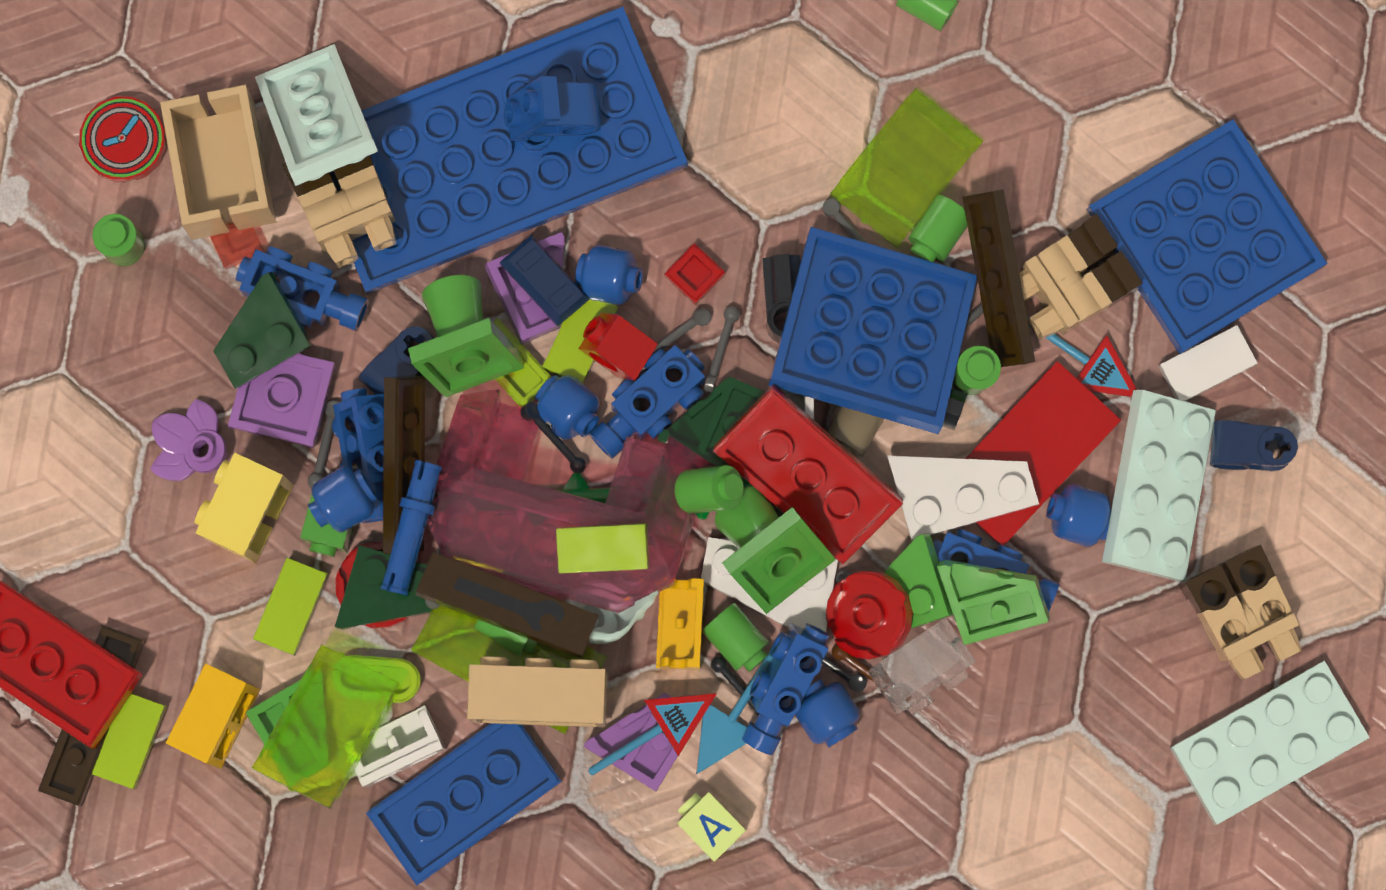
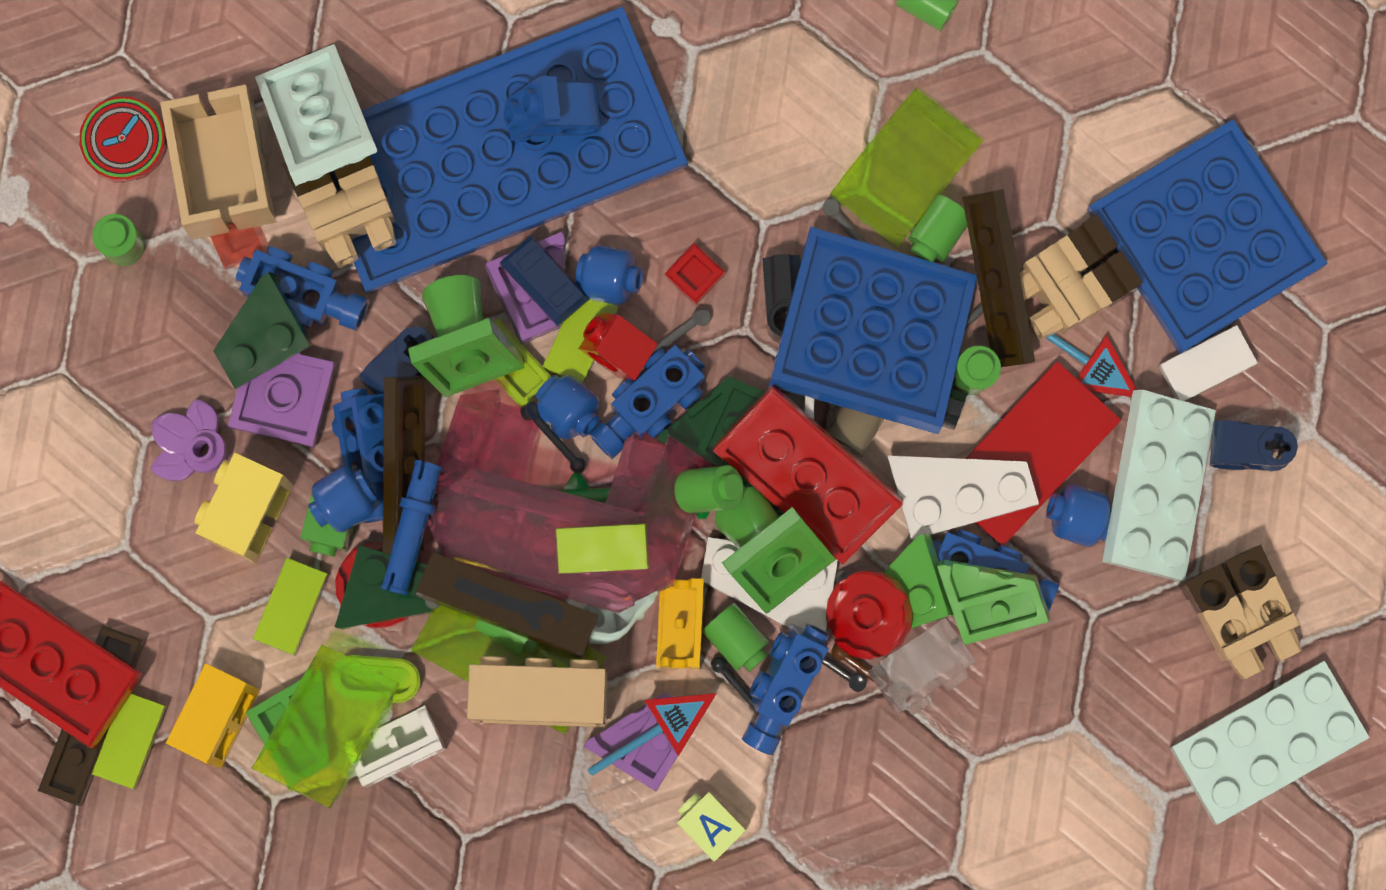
(317, 475): dark grey hinge -> none
(463, 798): blue tile -> none
(721, 732): dark azure piece -> none
(731, 315): dark grey hinge -> none
(827, 713): blue head -> none

